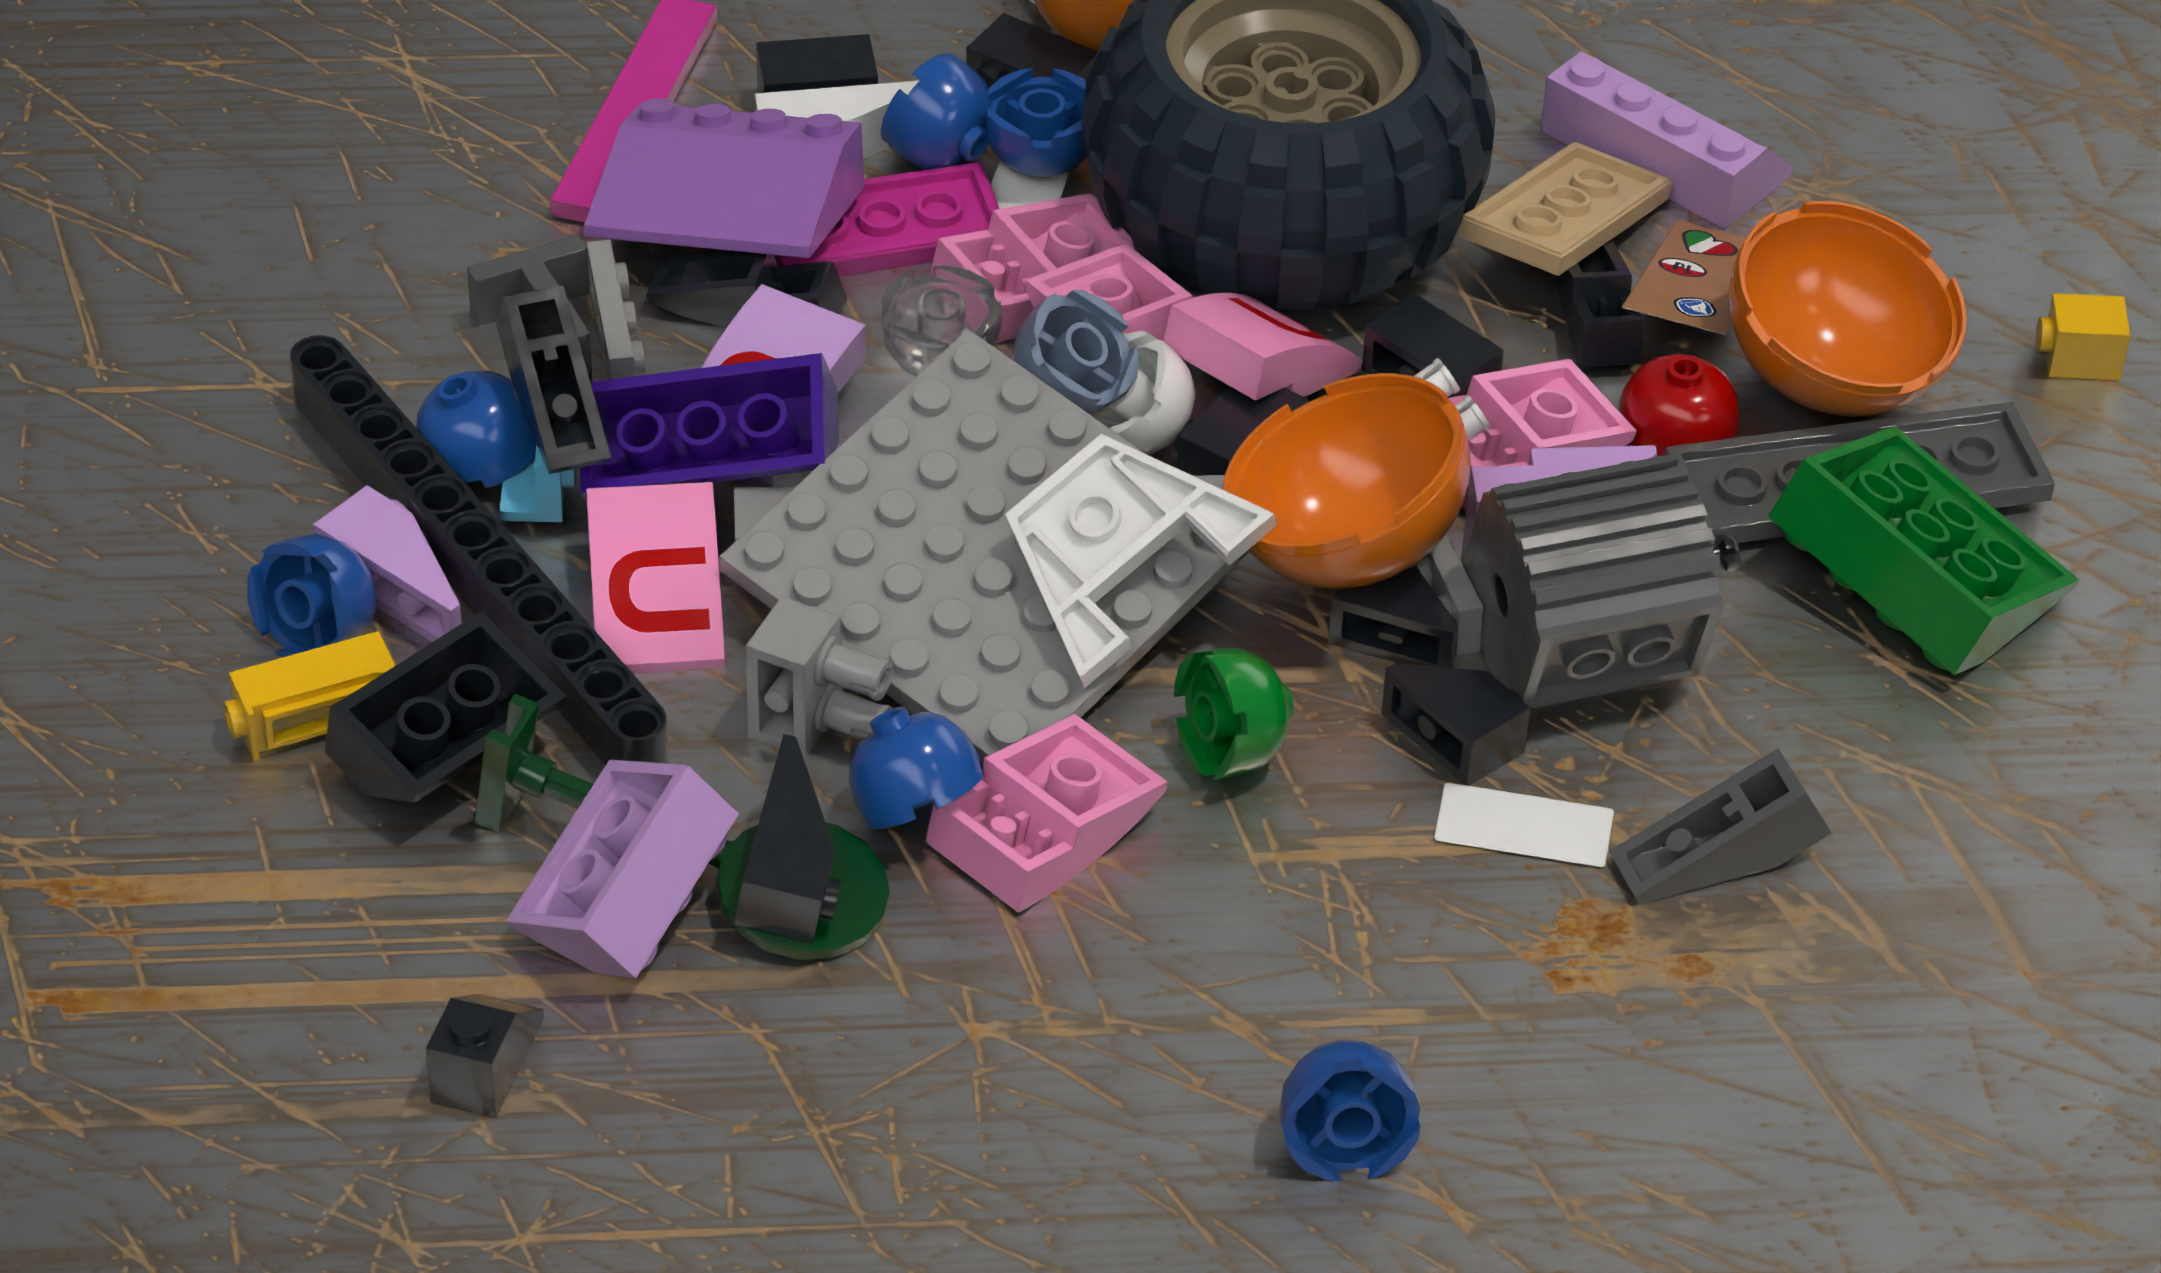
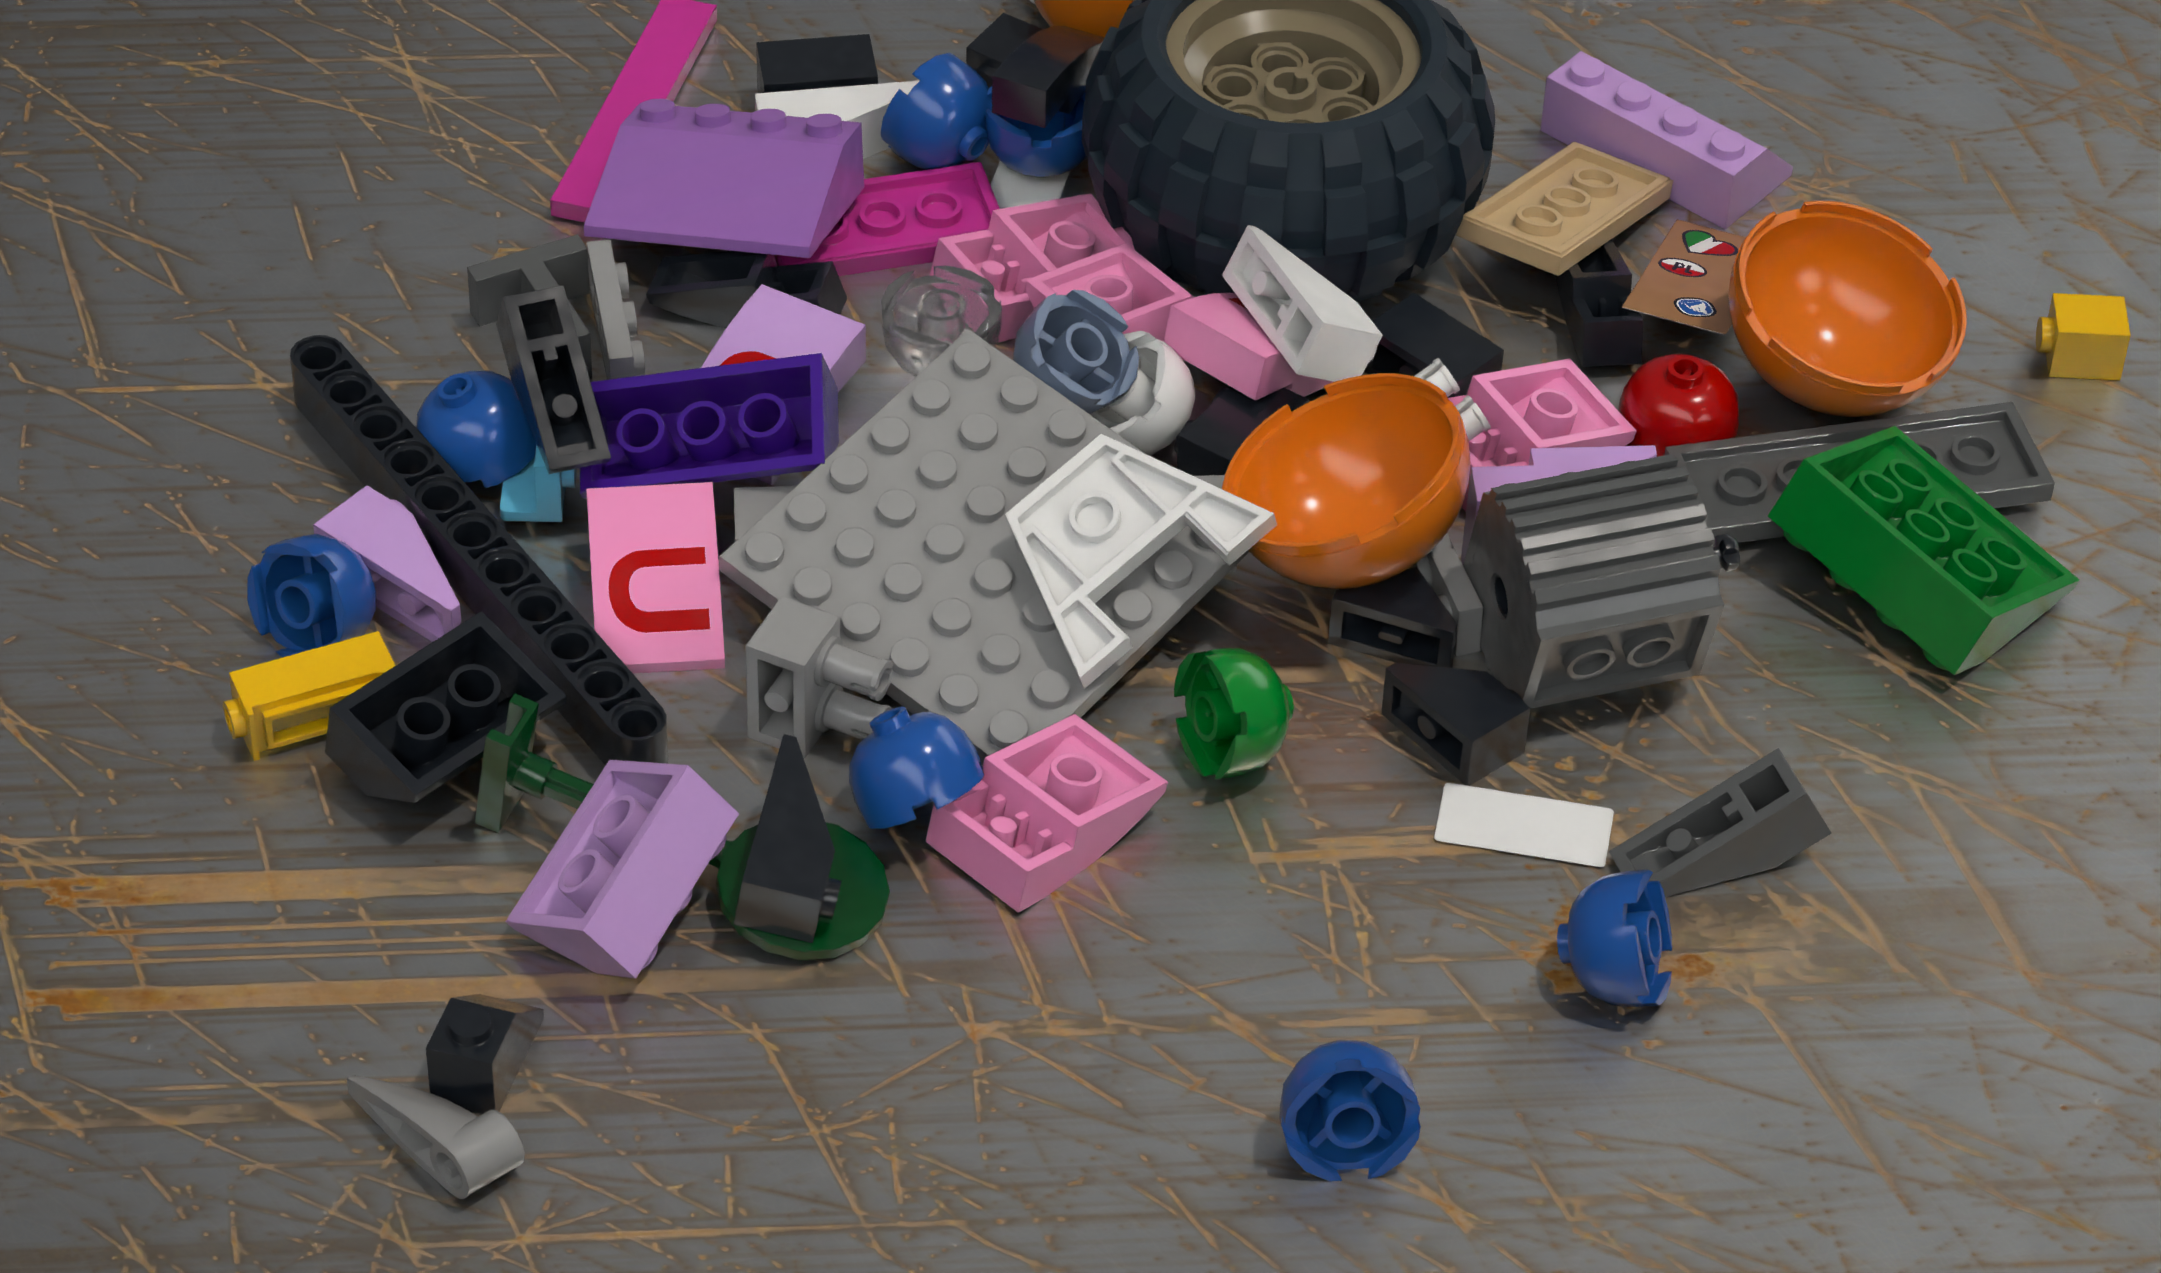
(440, 1136): none -> light grey piece
(1044, 75): none -> black slope
(1300, 311): none -> white slope
(1618, 939): none -> blue cylinder

